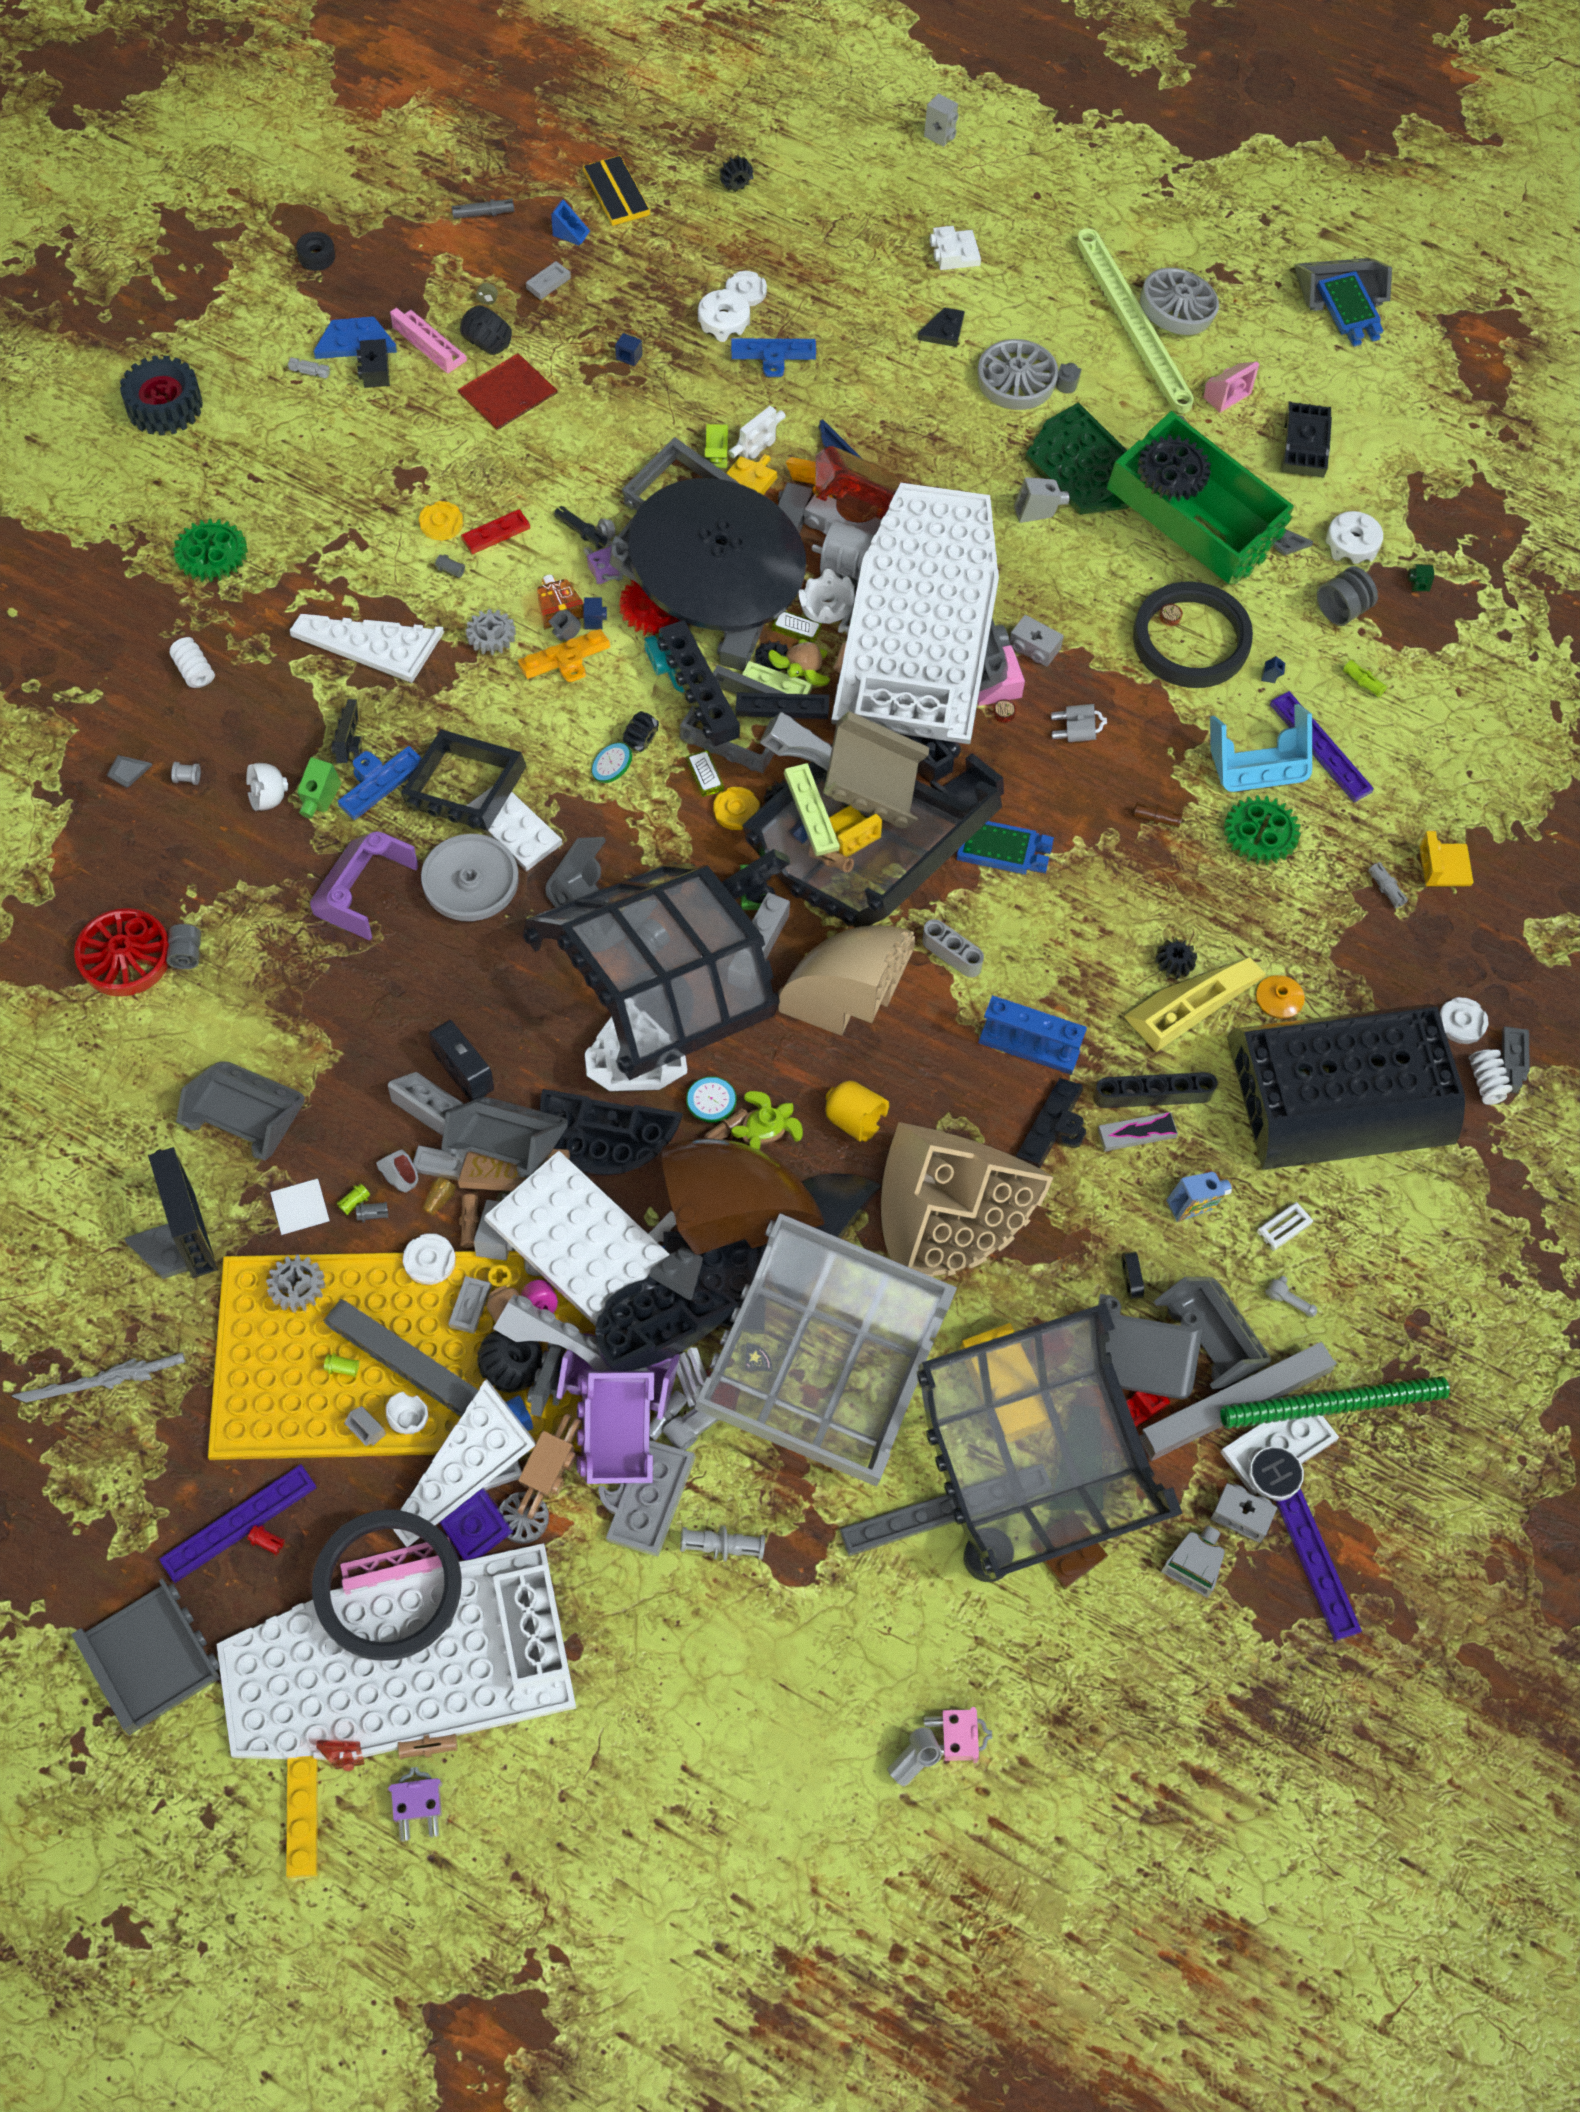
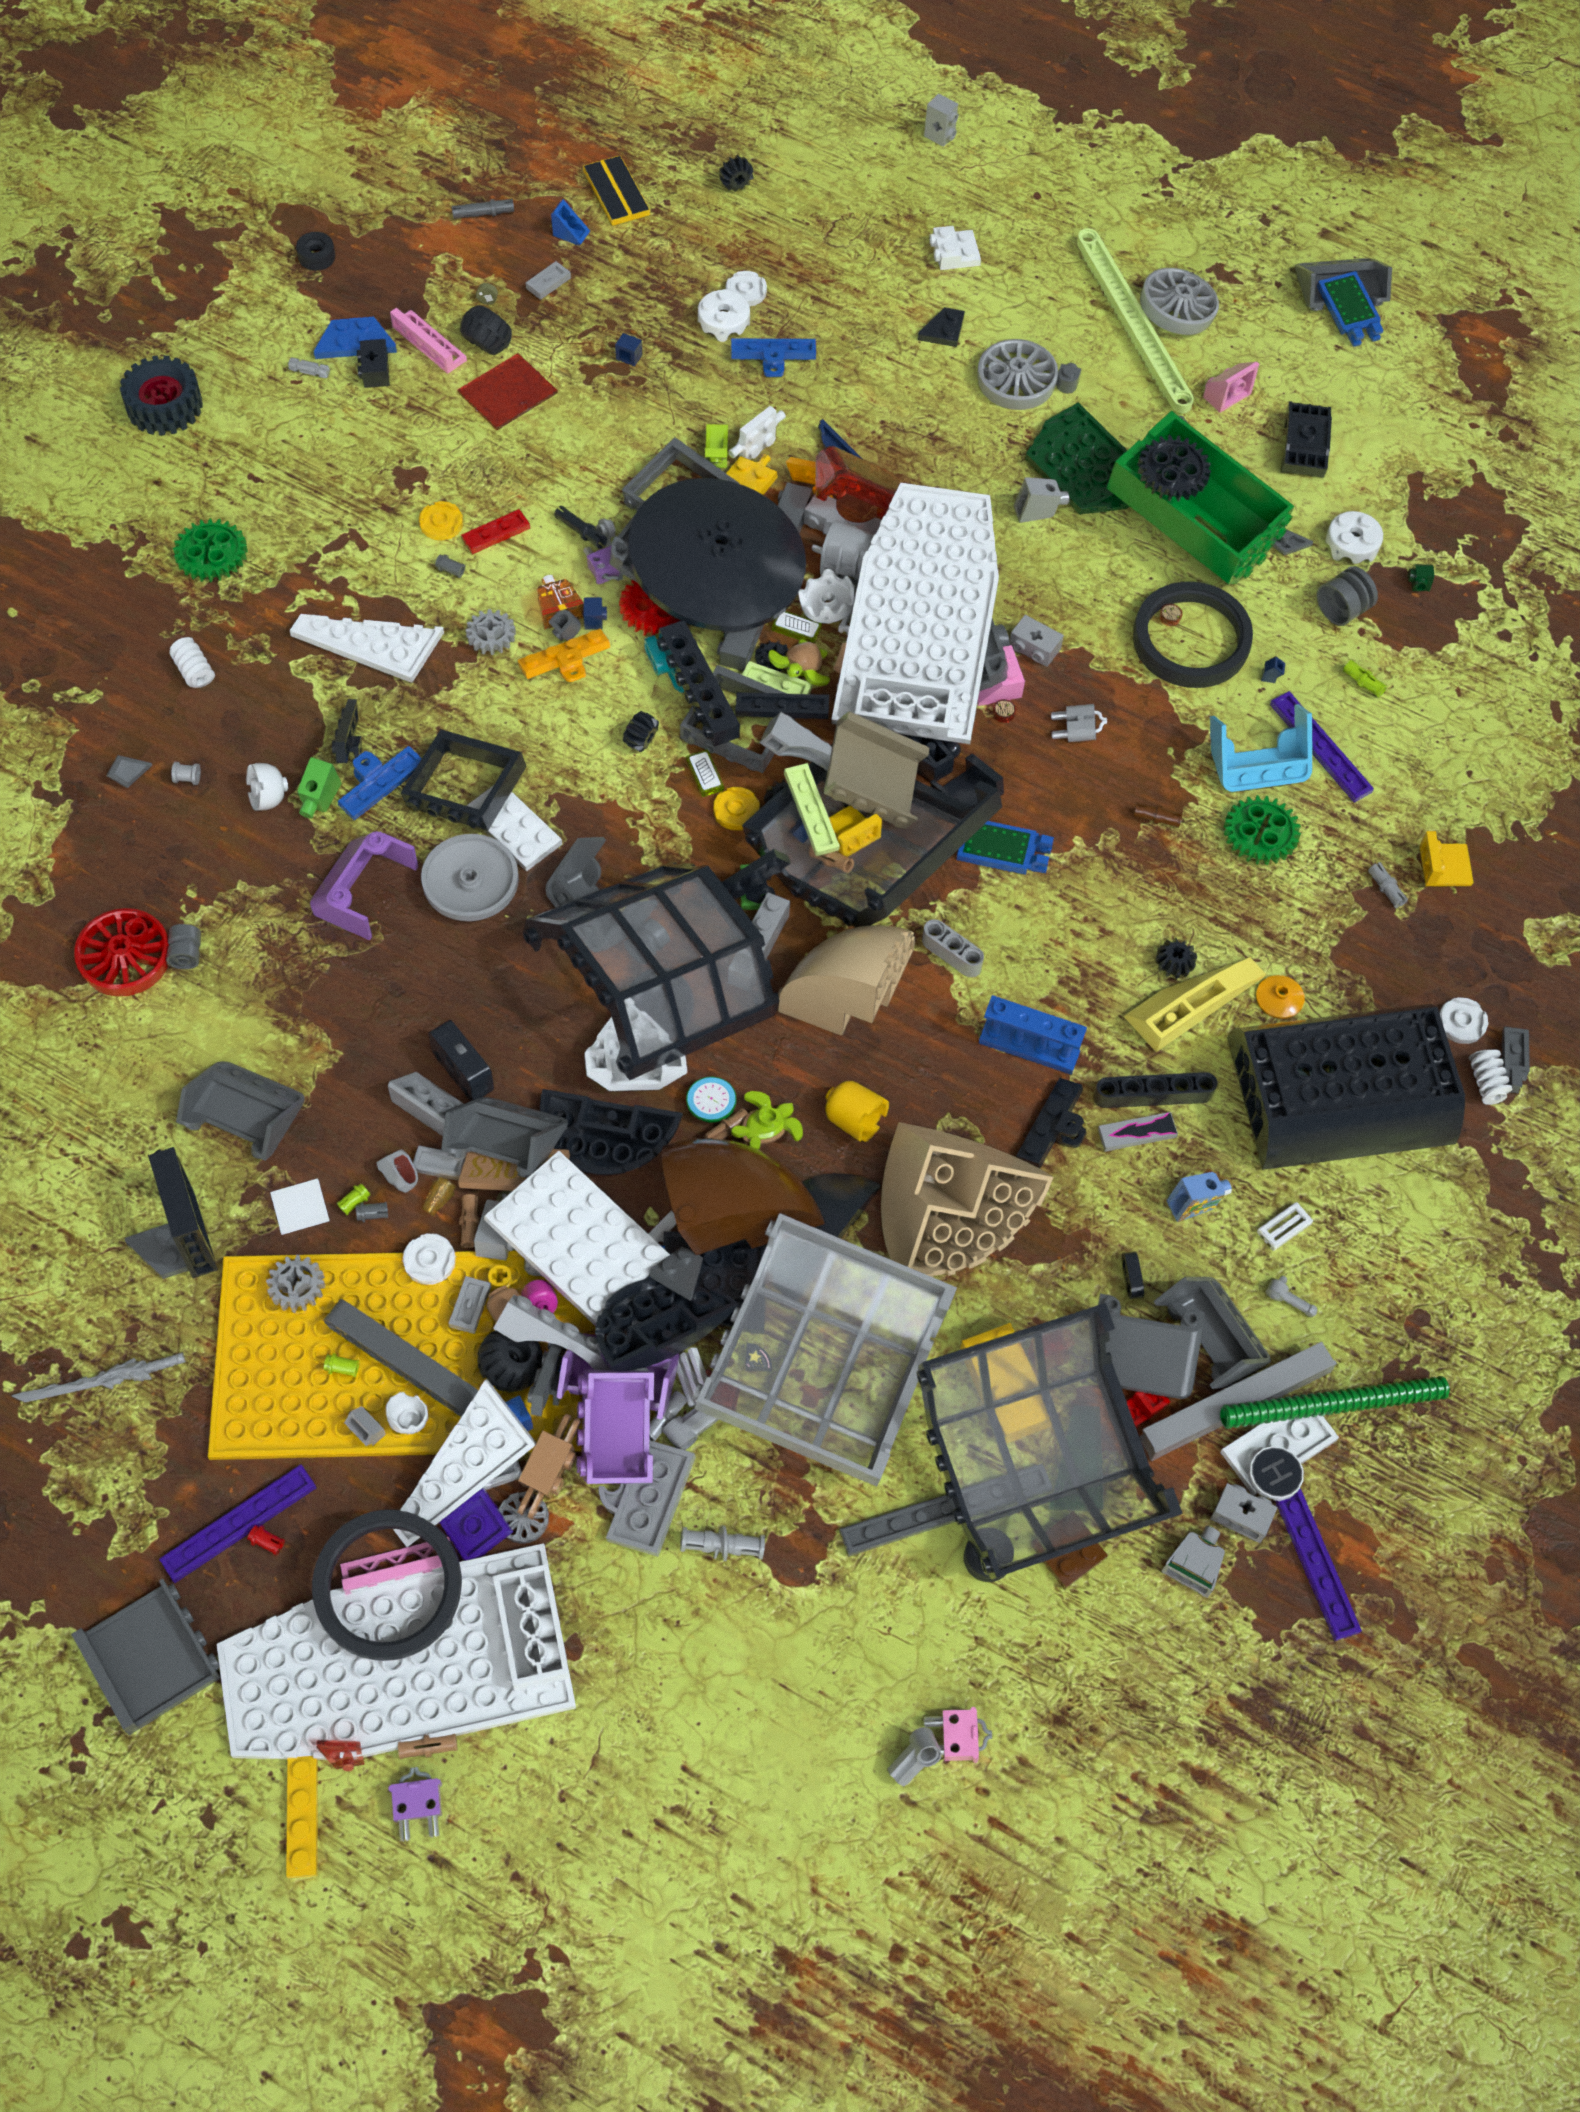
(611, 762): piece -> none

